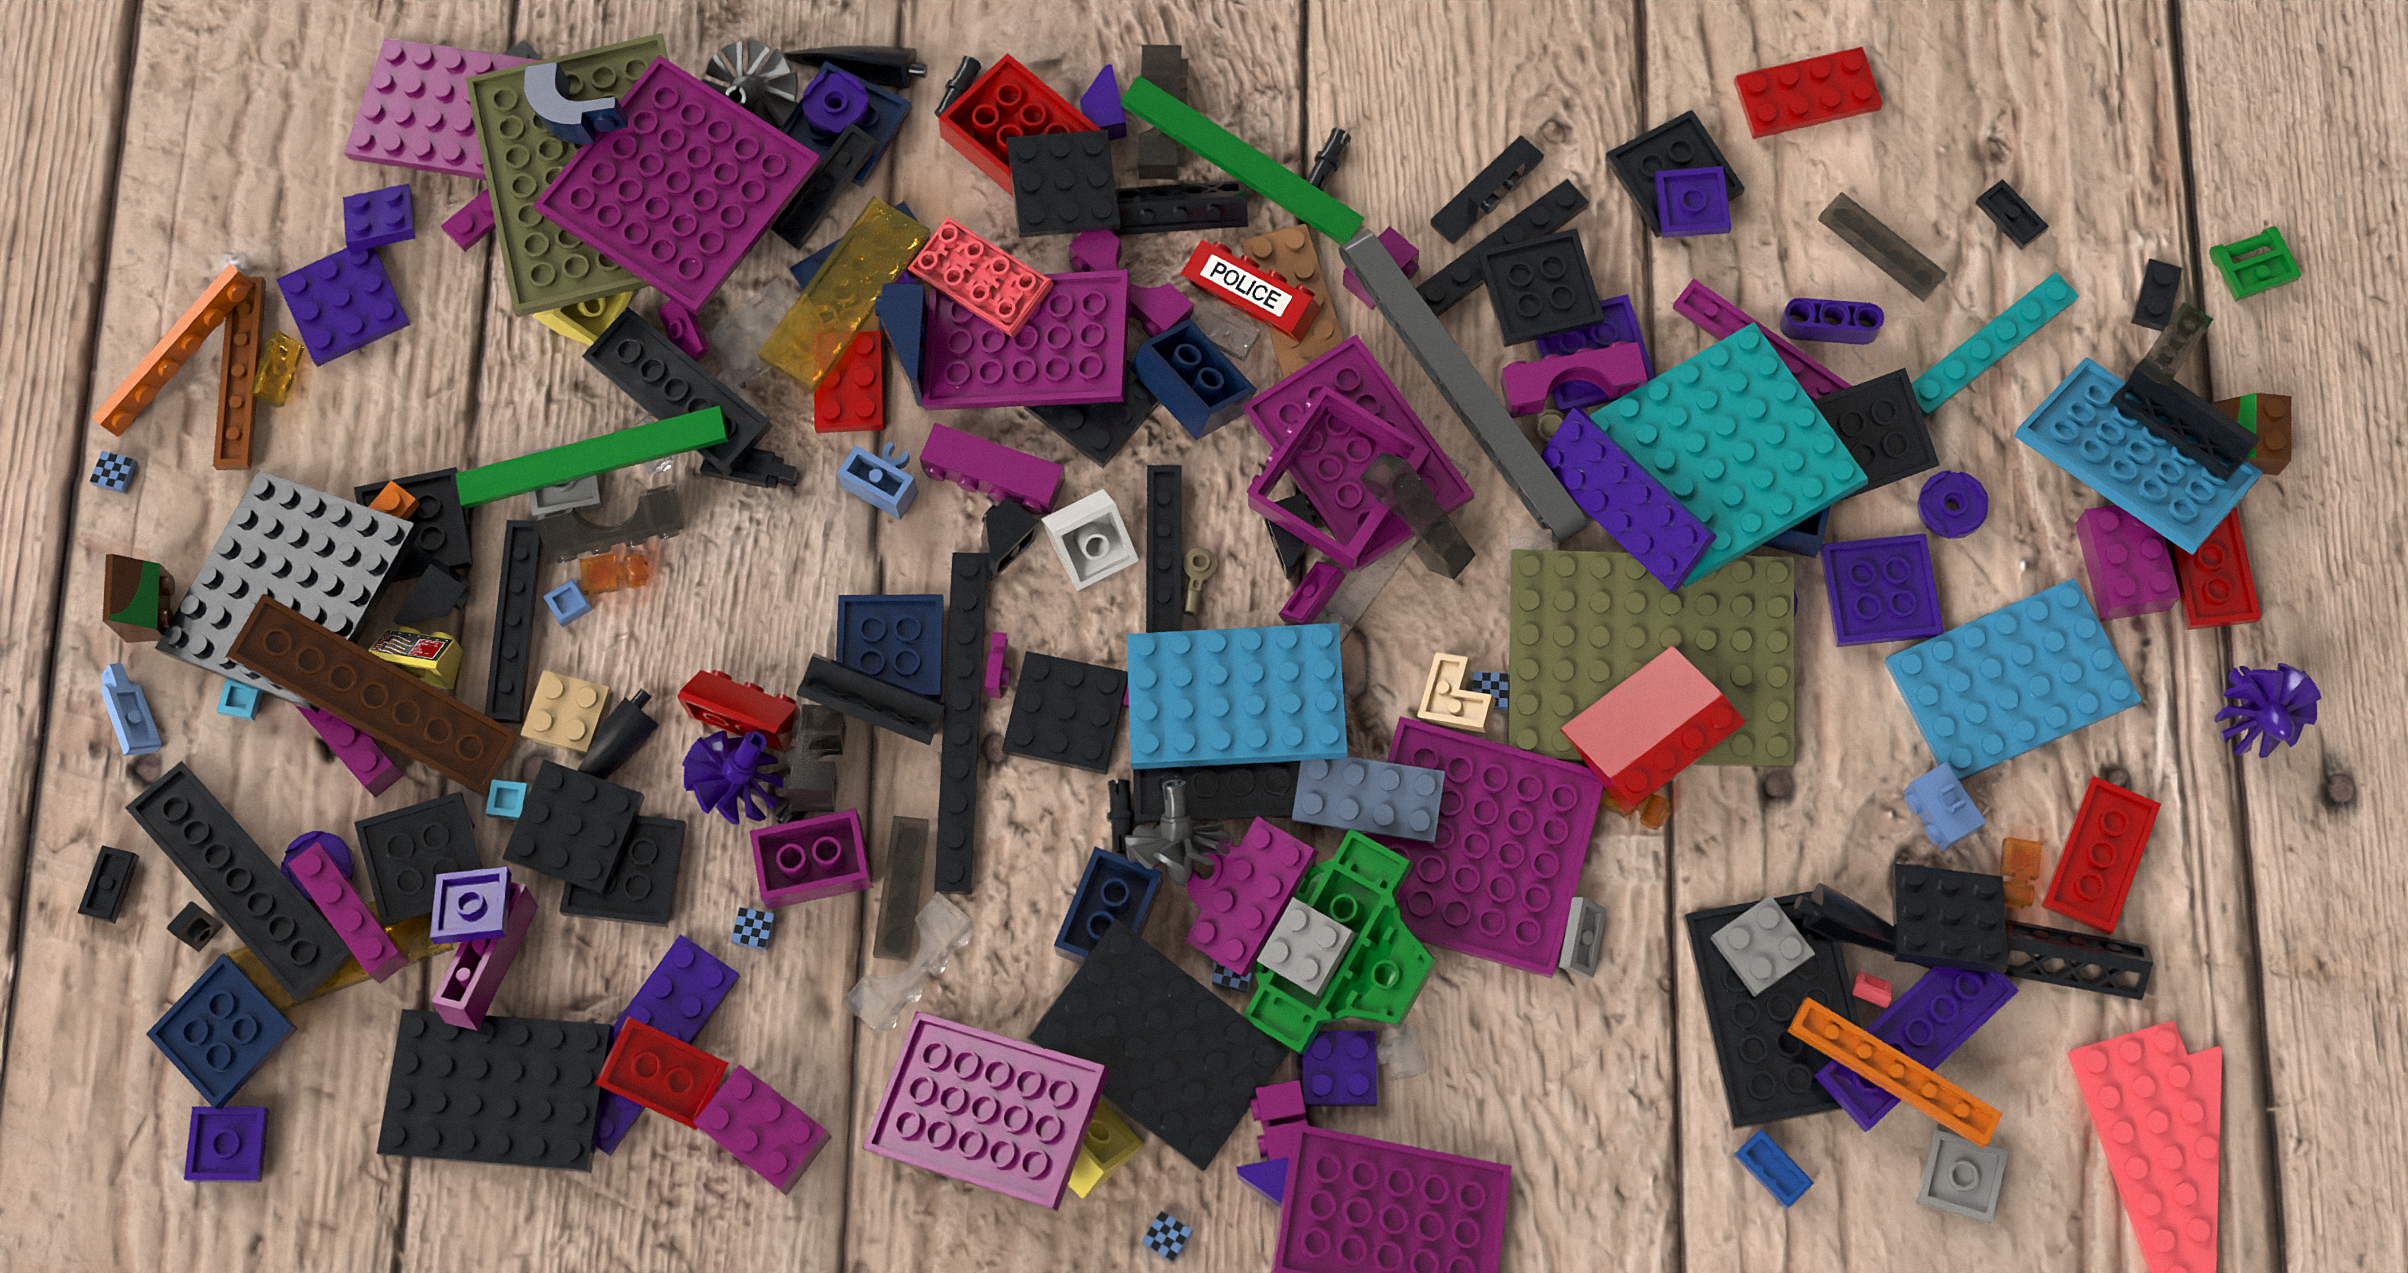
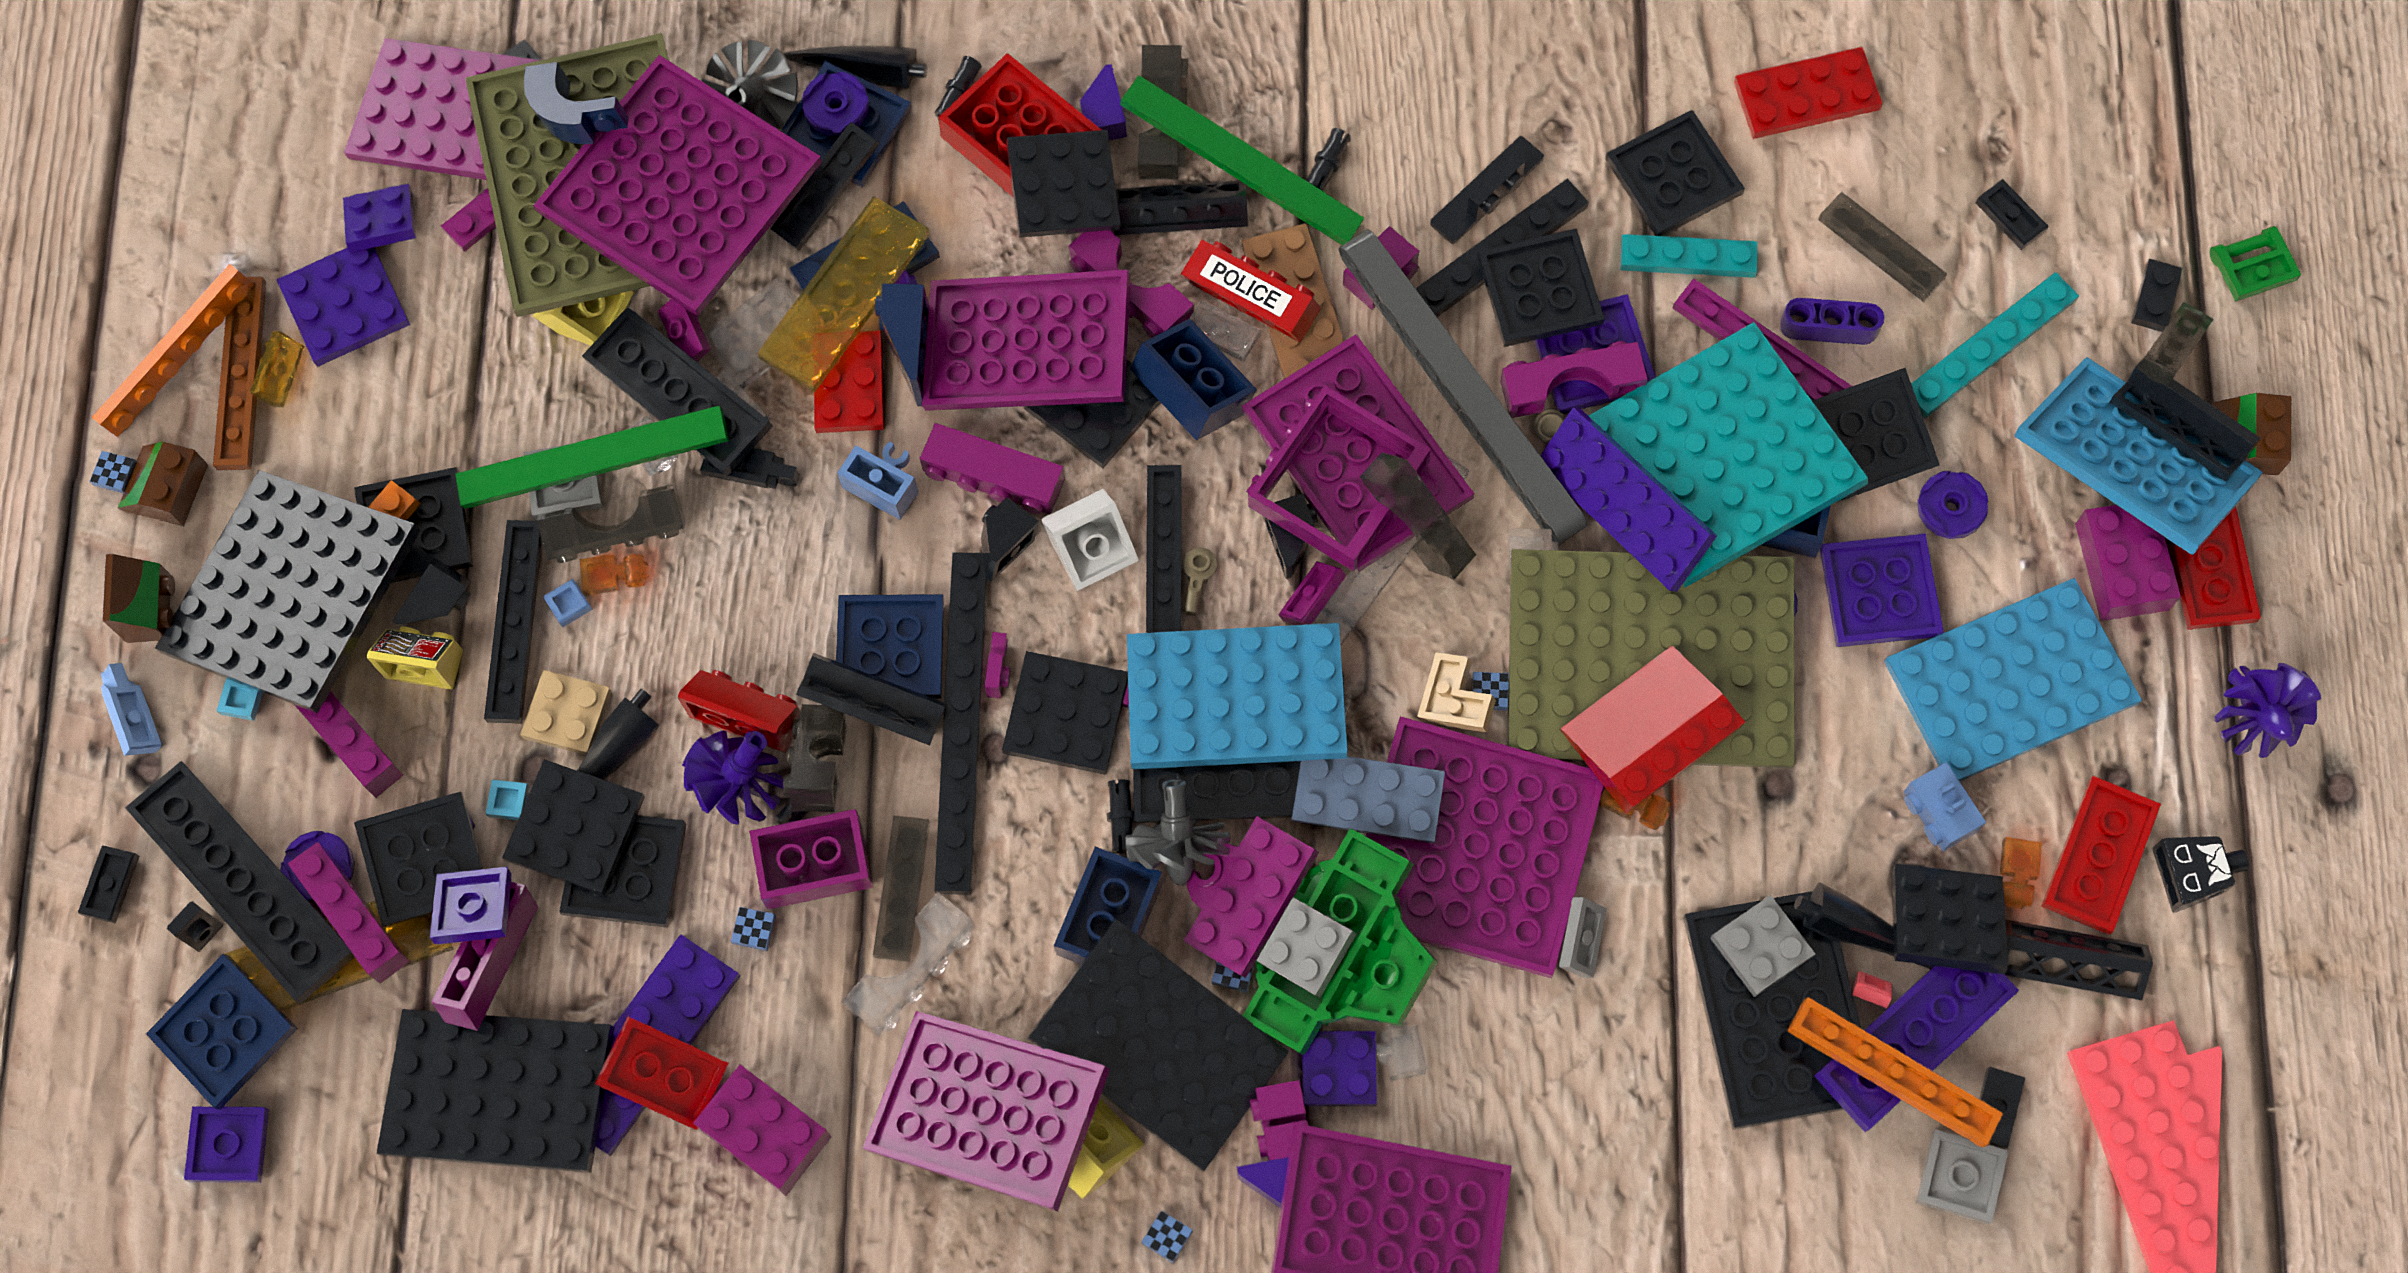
(164, 483): none -> reddish brown slope
(371, 694): reddish brown plate -> none
(980, 277): coral tile -> none
(1688, 255): none -> teal plate
(1692, 202): dark purple plate -> none
(1773, 1169): blue plate -> none
(2002, 1092): none -> black plate
(2196, 869): none -> torso

